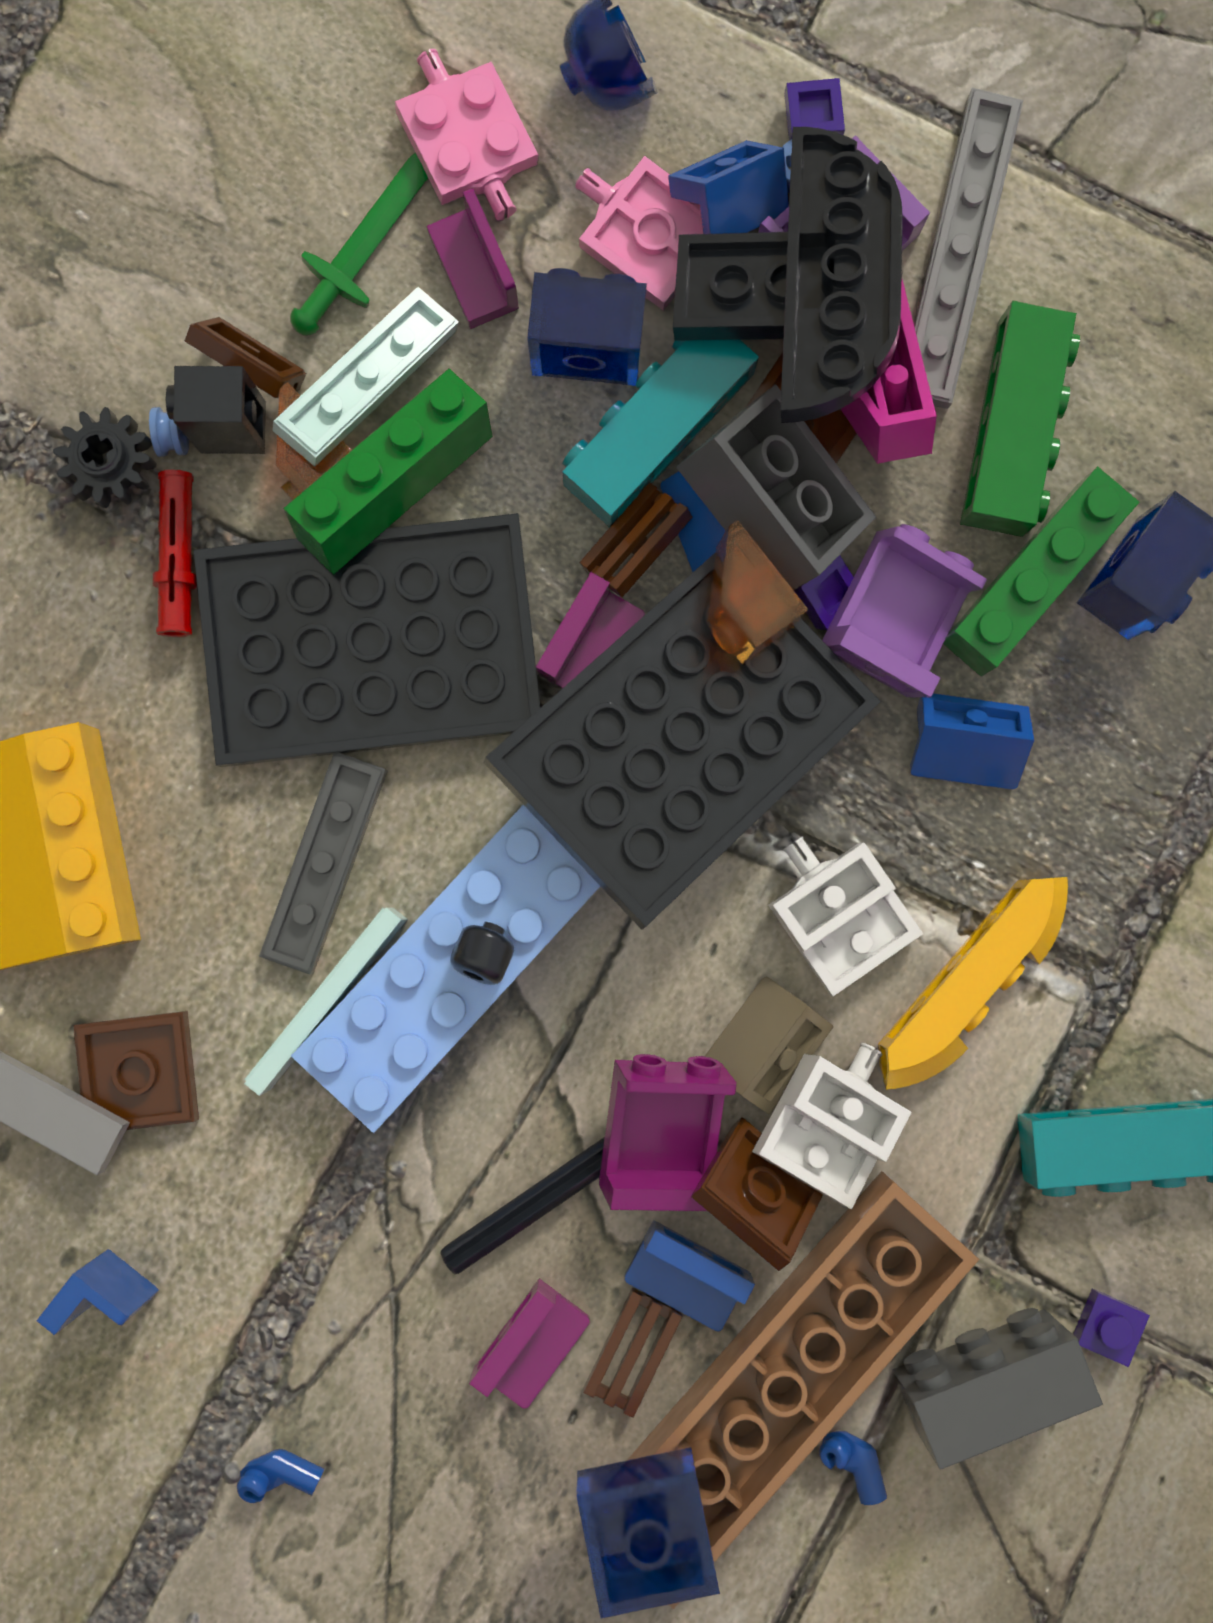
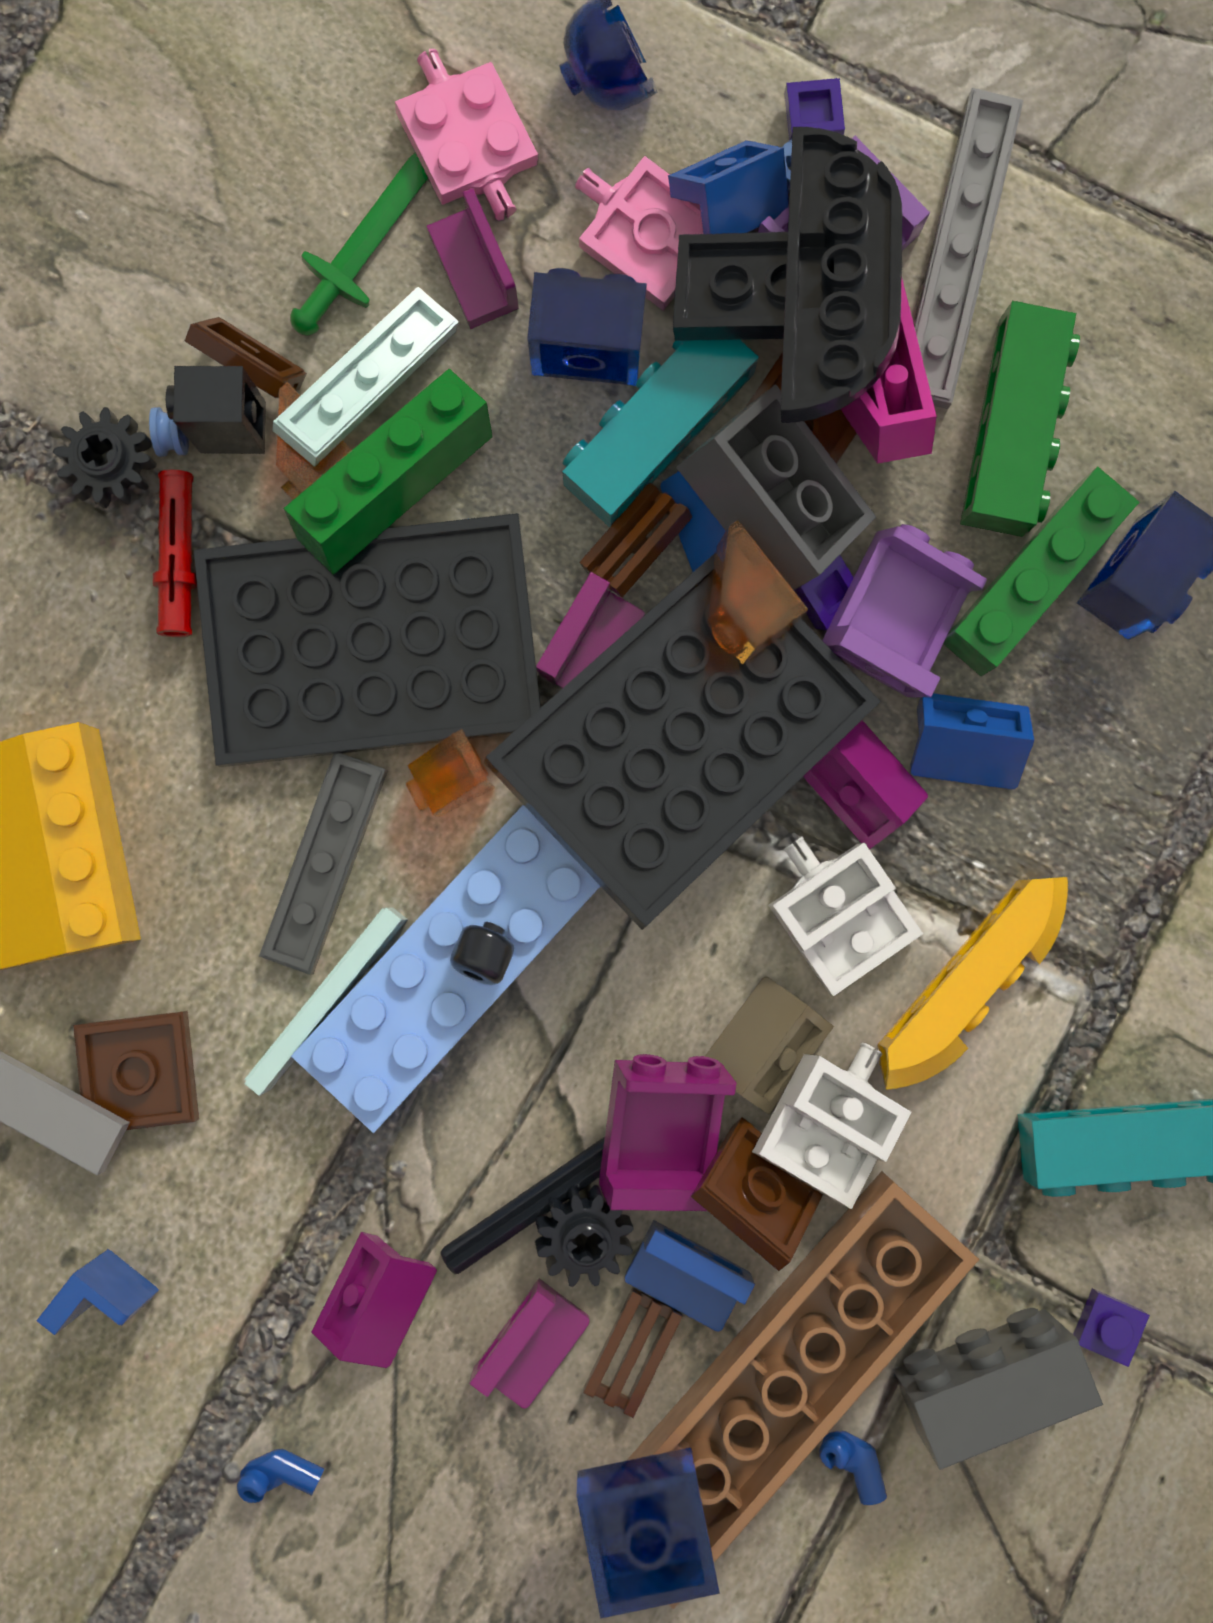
(372, 1303): none -> magenta panel
(448, 775): none -> clear orange slope
(570, 1249): none -> black gear
(866, 786): none -> magenta panel

